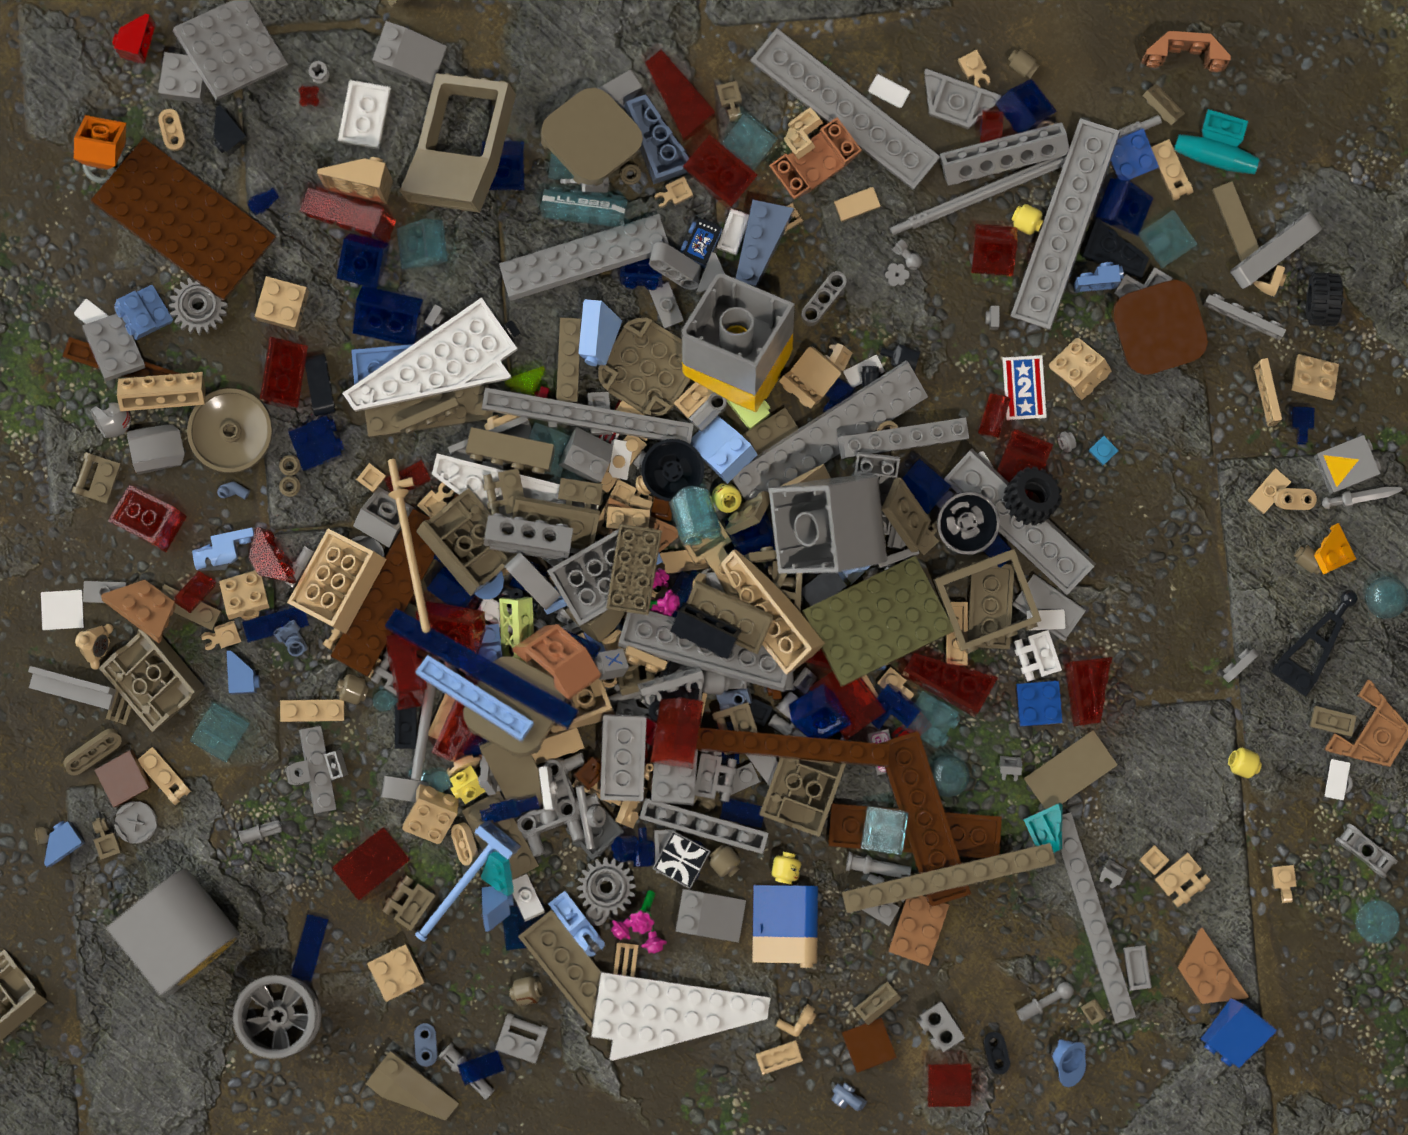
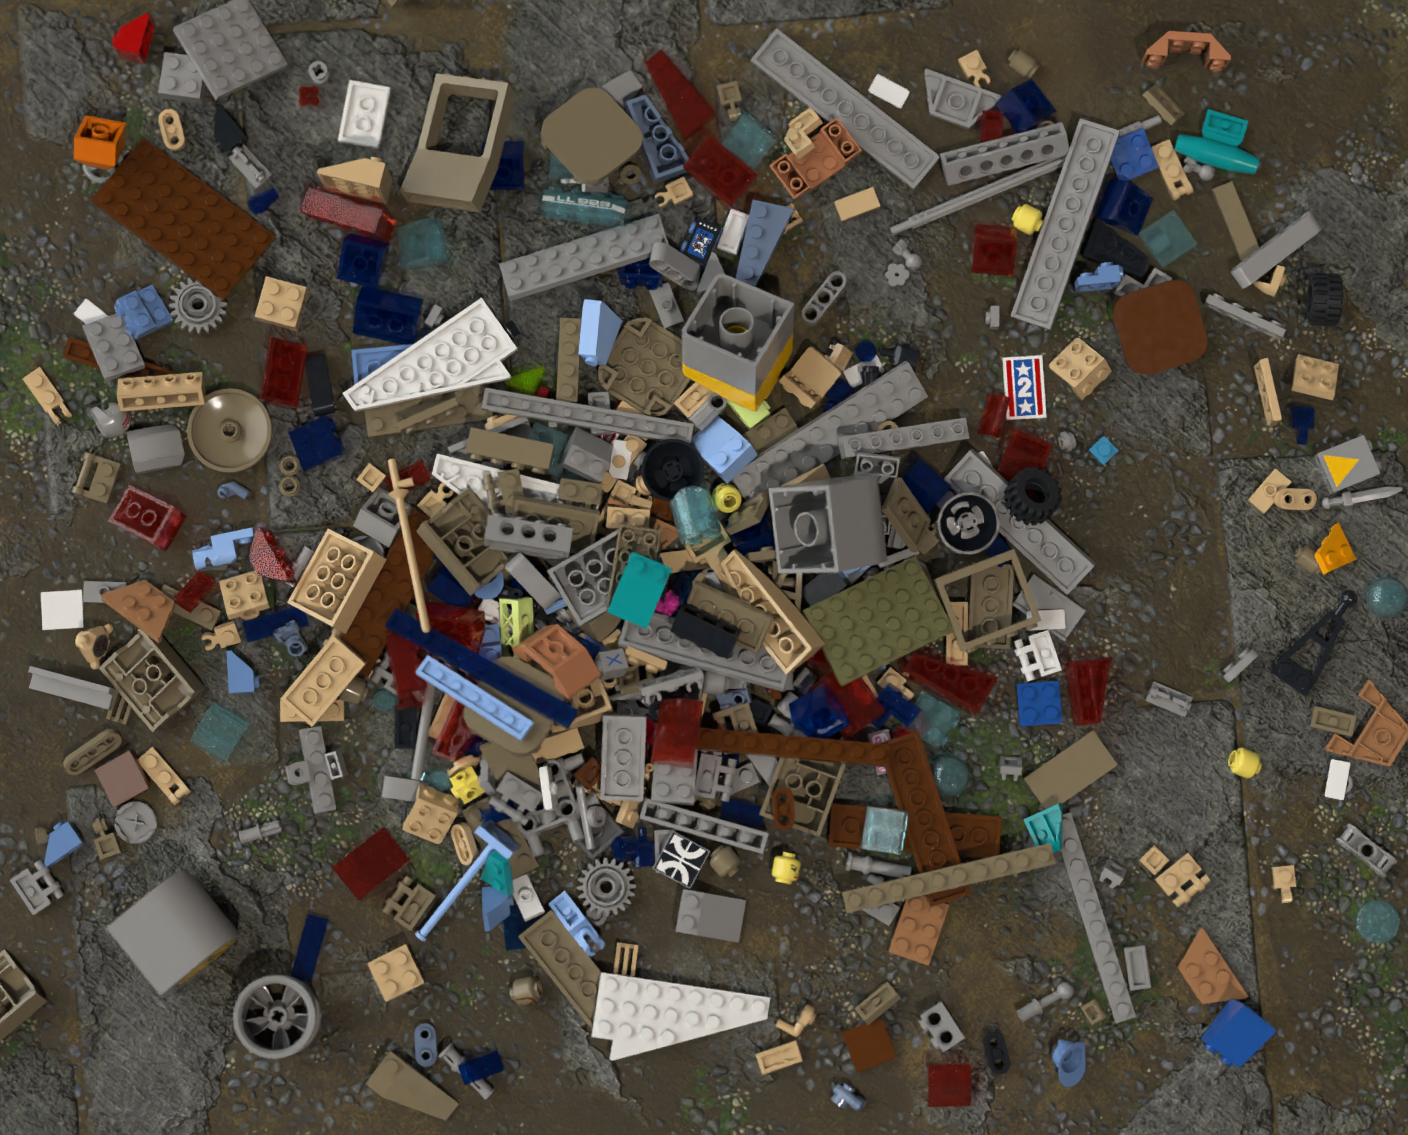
(32, 892): none -> light grey plate
(46, 394): none -> tan hinge
(249, 165): none -> light grey hinge
(323, 680): none -> tan plate
(408, 53): light grey slope -> none
(518, 792): none -> light grey plate
(519, 1045): light grey plate -> none
(639, 590): none -> teal slope
(640, 922): dark pink plant -> none
(783, 808): none -> reddish brown plate
(785, 924): door -> none
(865, 351): none -> clear blue plate
(1169, 699): none -> light grey hinge
(1205, 172): none -> light grey arm

